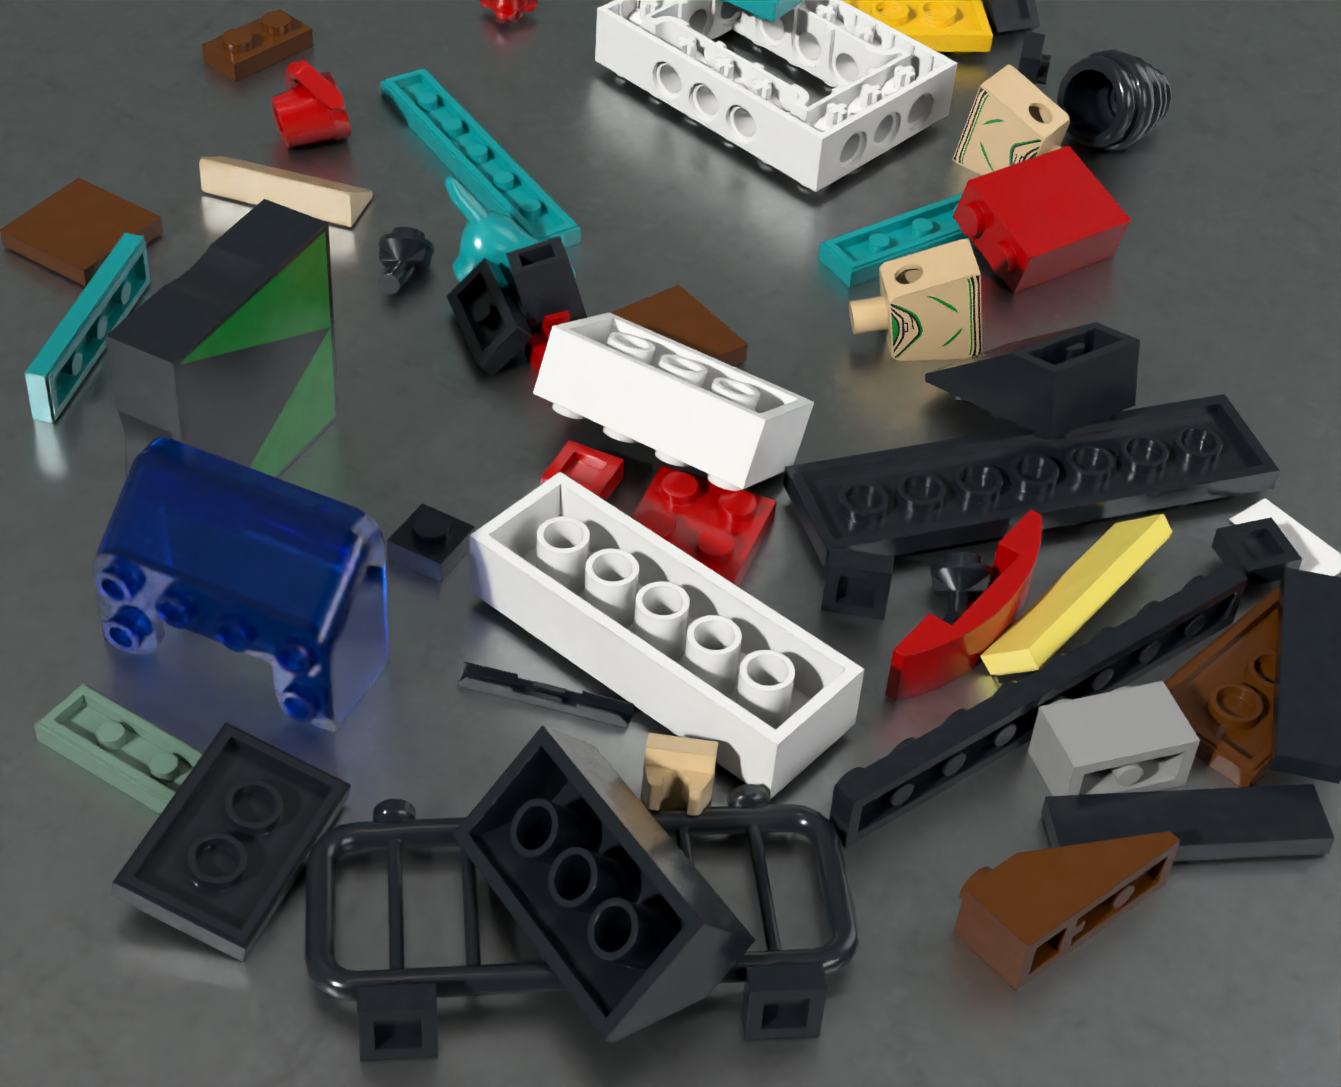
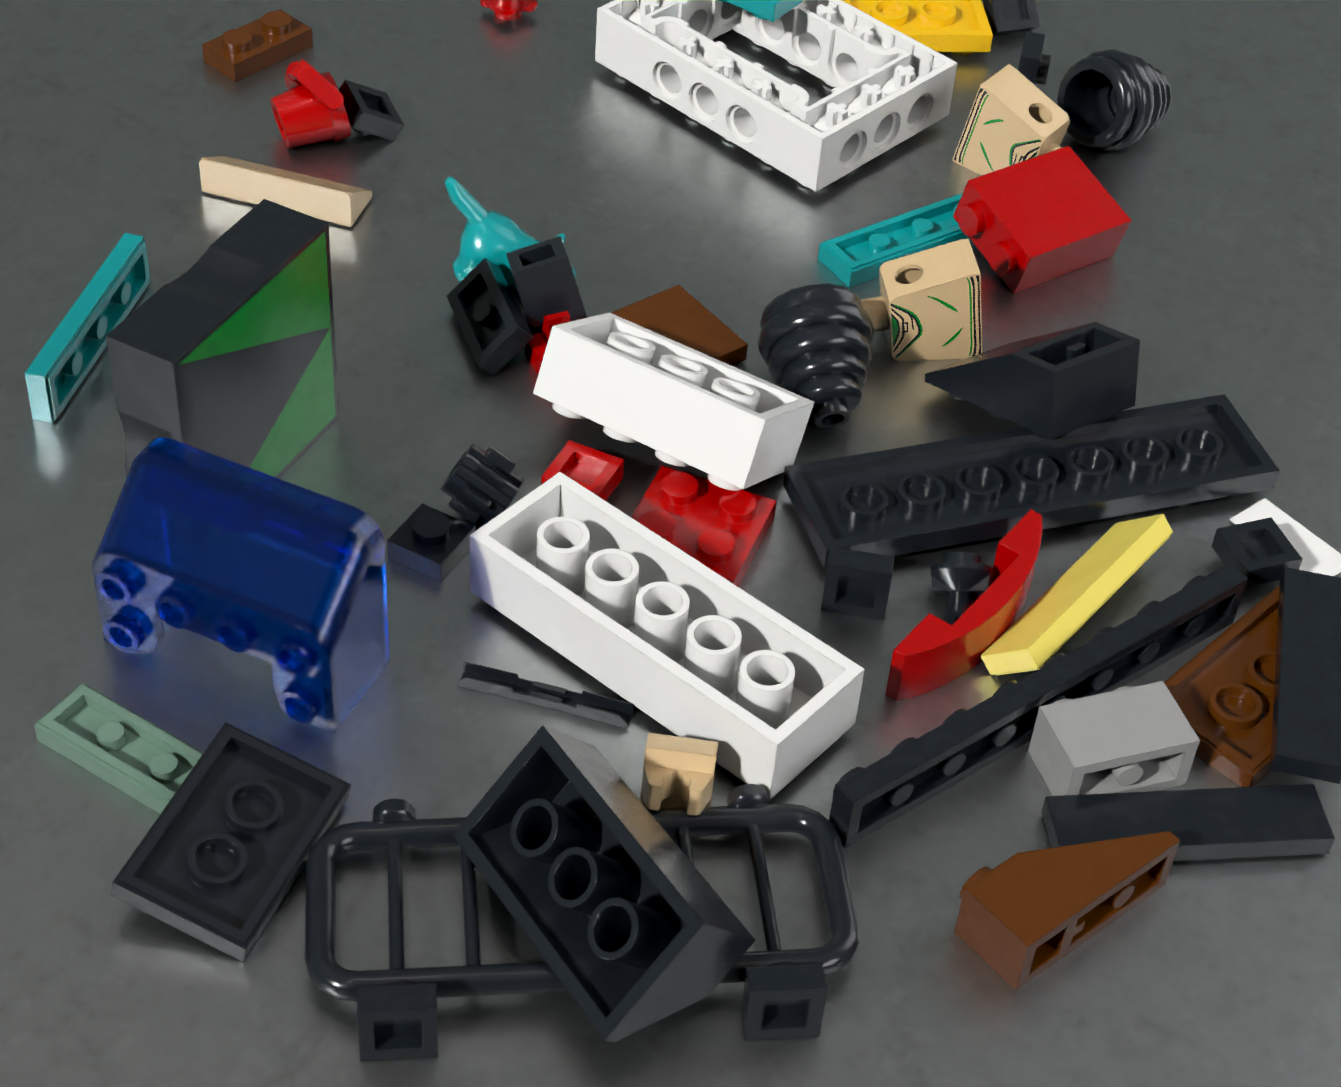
(78, 229): reddish brown tile -> none
(370, 111): none -> black plate
(402, 253): black plate -> none
(476, 156): teal tile -> none
(482, 483): none -> black gear
(819, 348): none -> black piece

